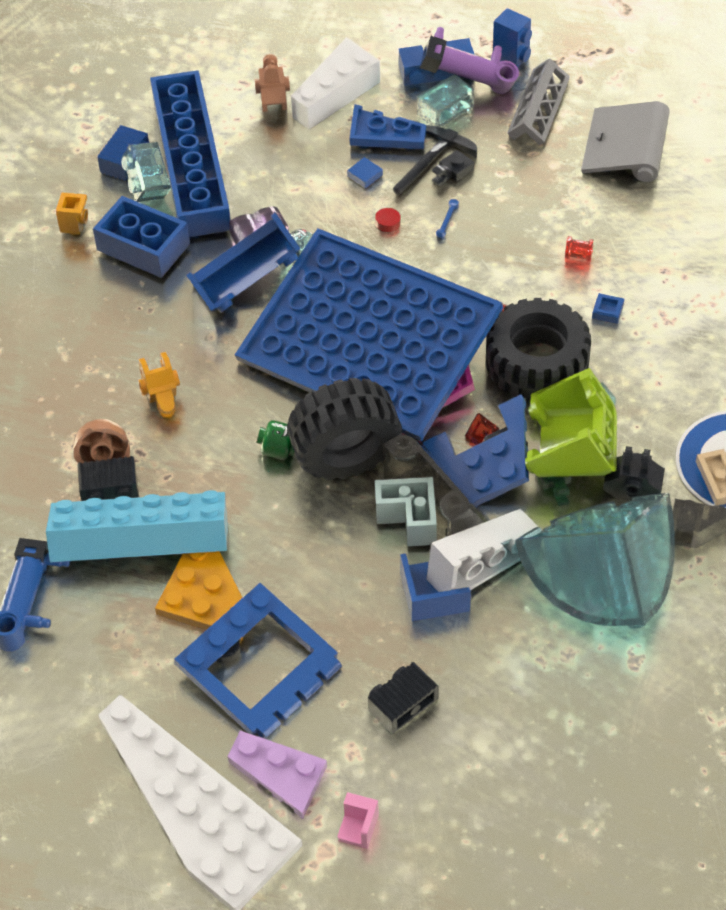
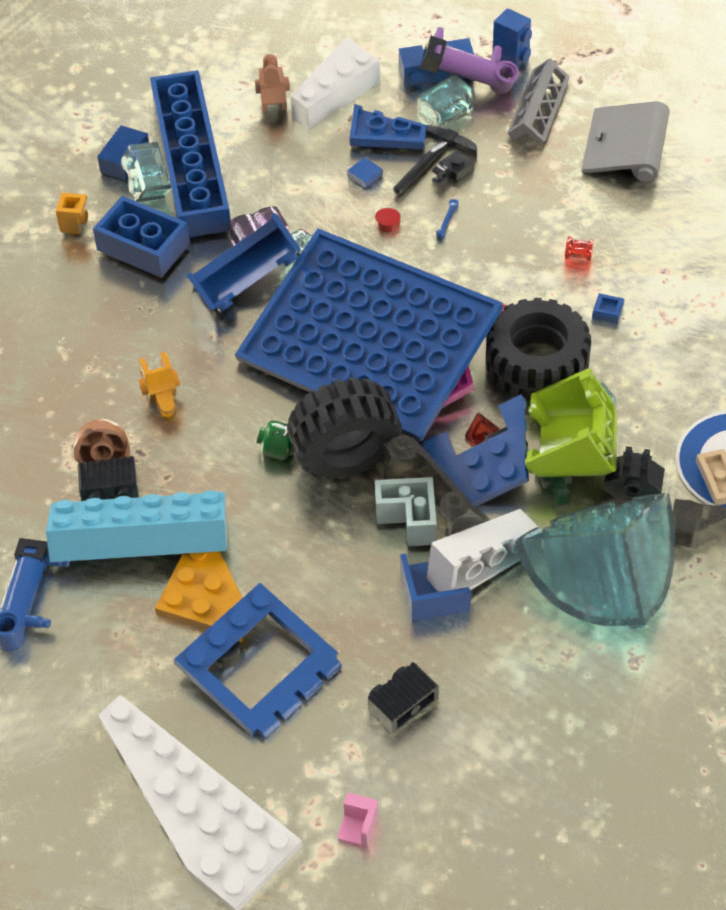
(280, 769): lavender wing -> none

